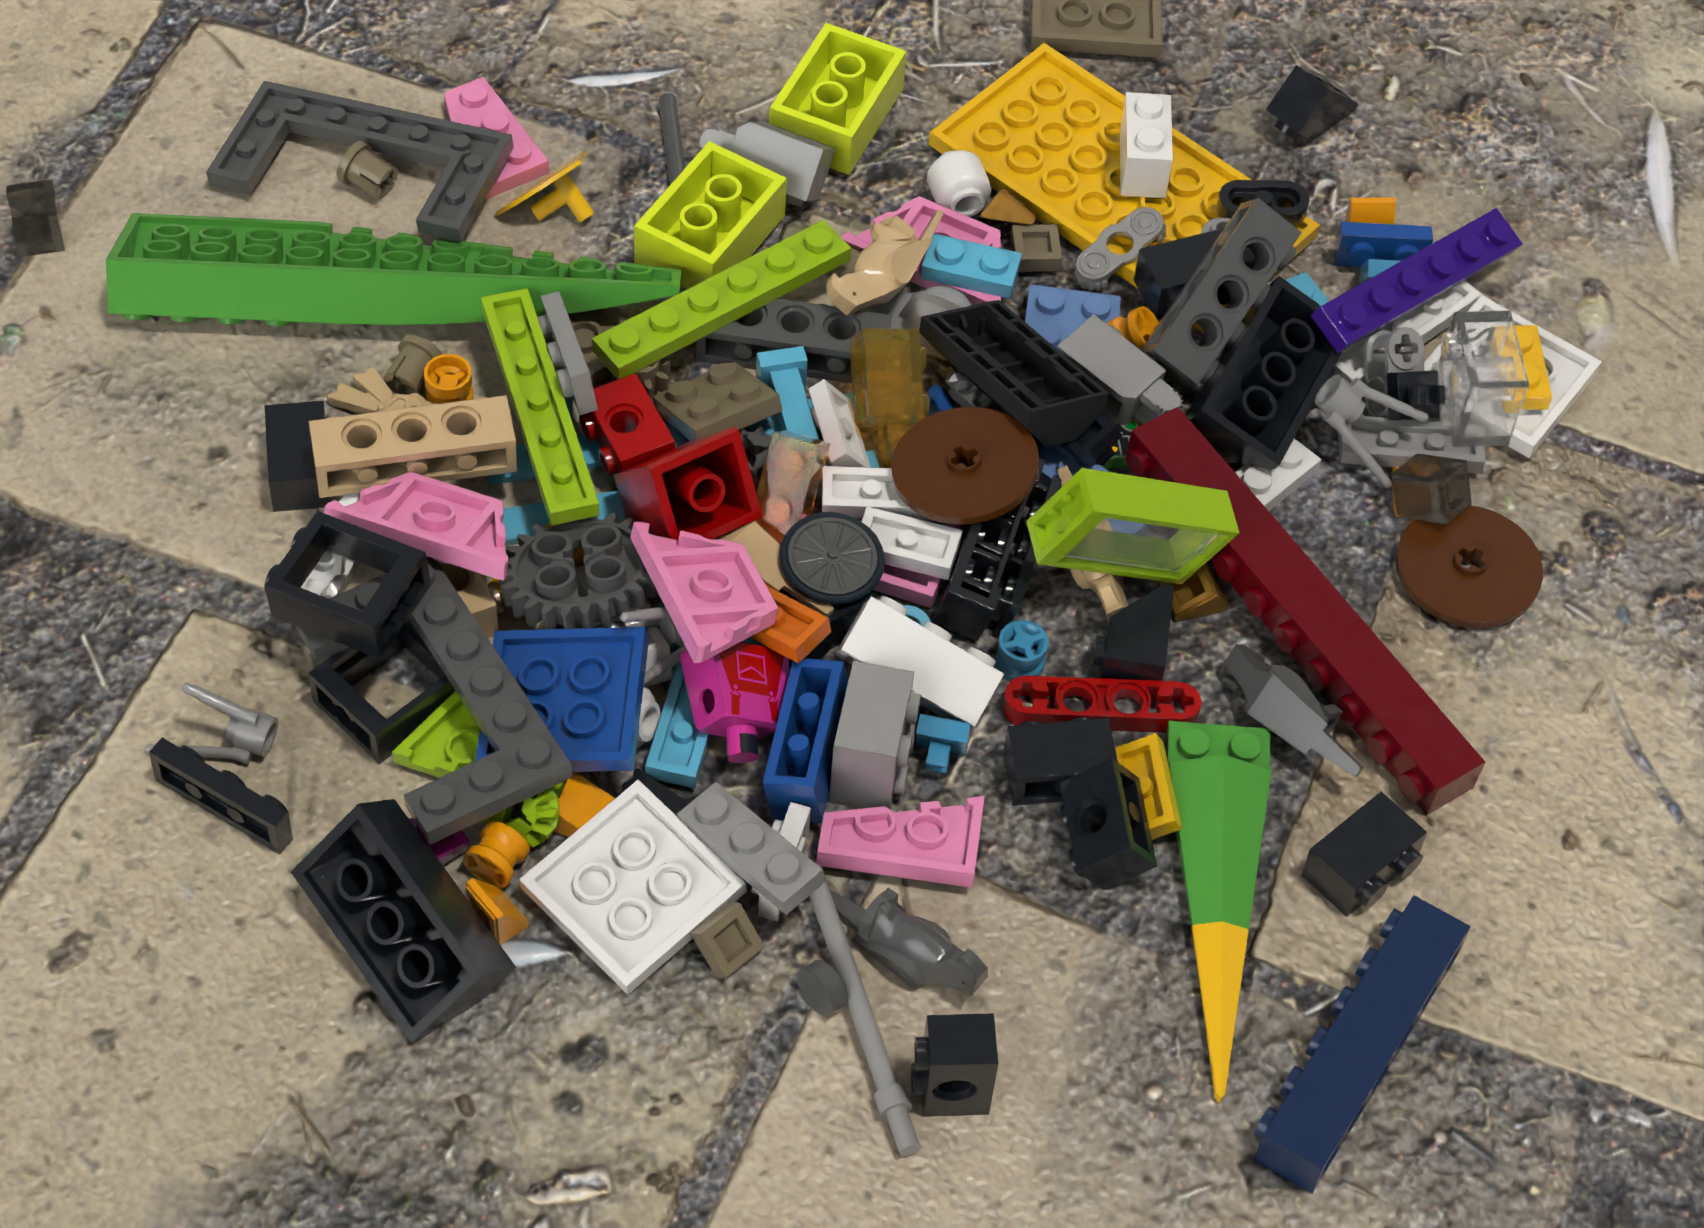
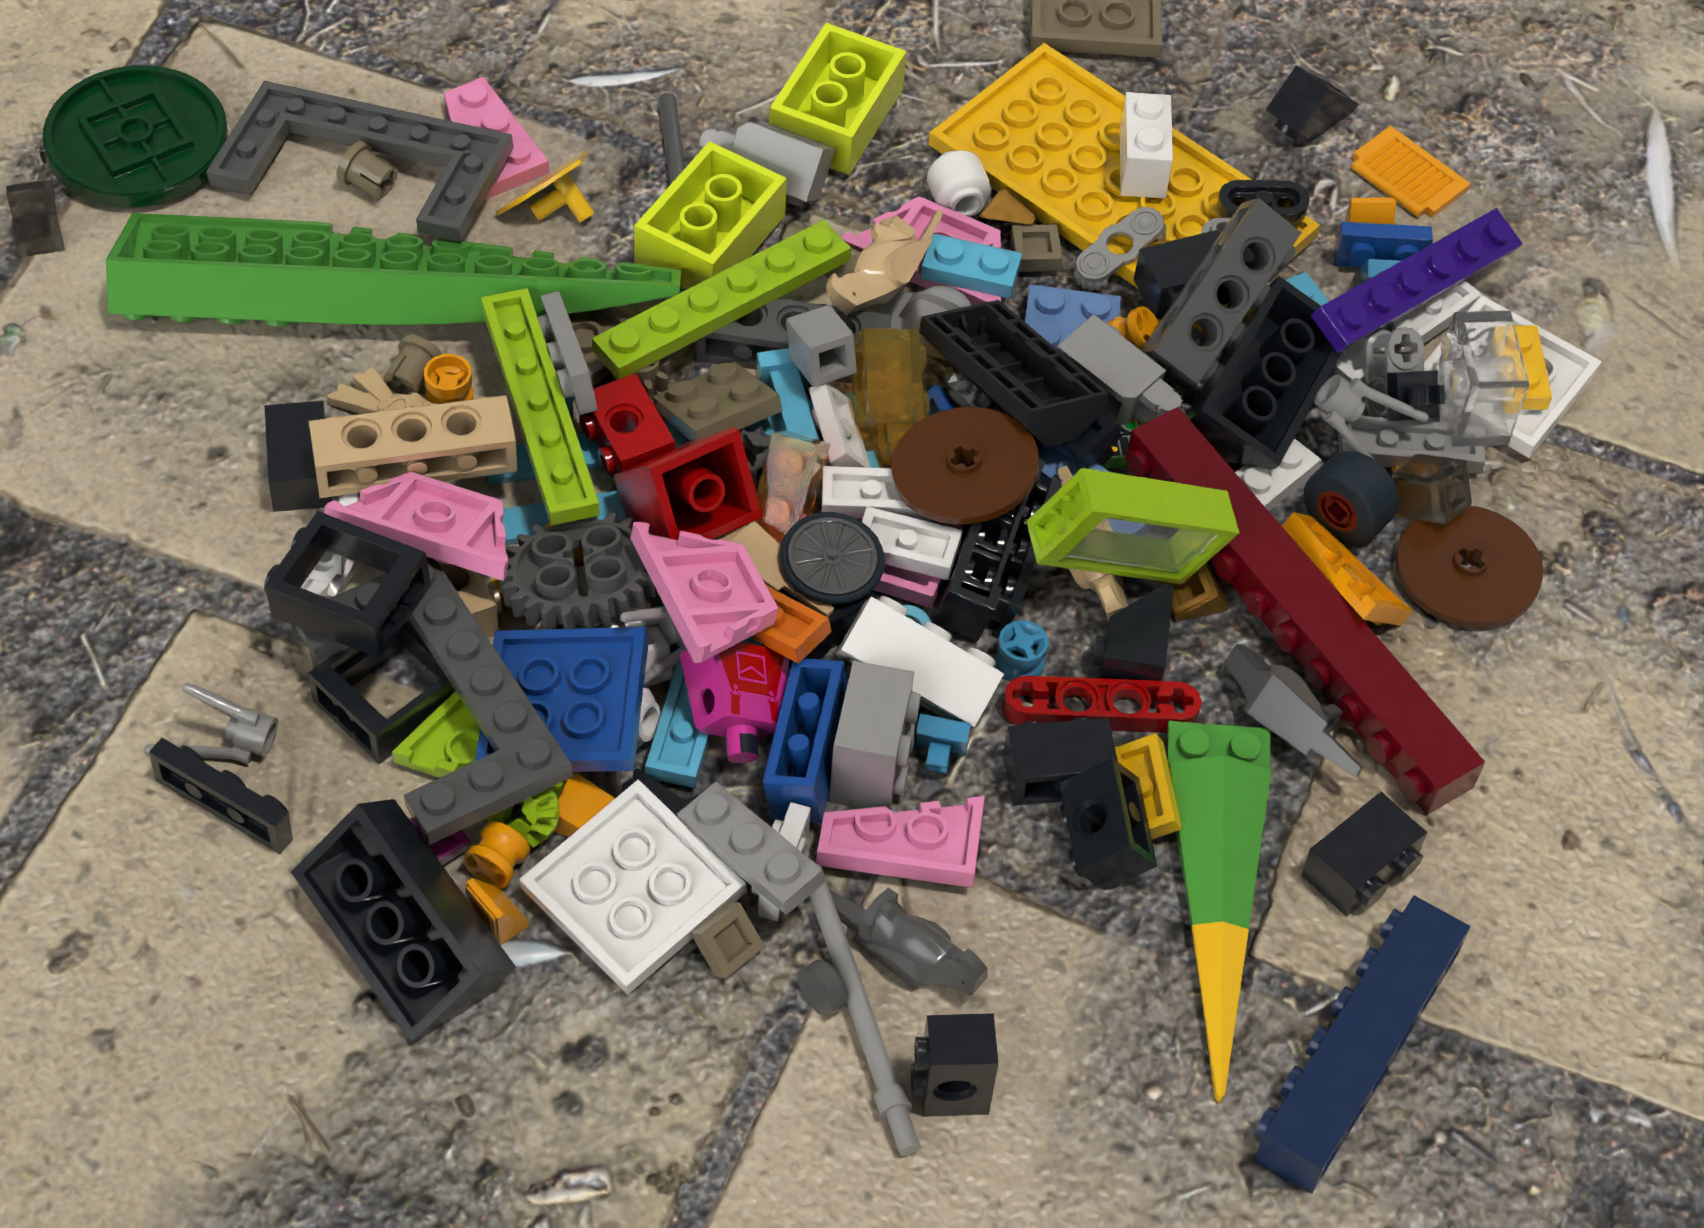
(134, 136): none -> dark green plate
(821, 345): none -> light grey brick
(1346, 572): none -> light orange wing
(1351, 497): none -> black wheel
(1408, 173): none -> light orange window

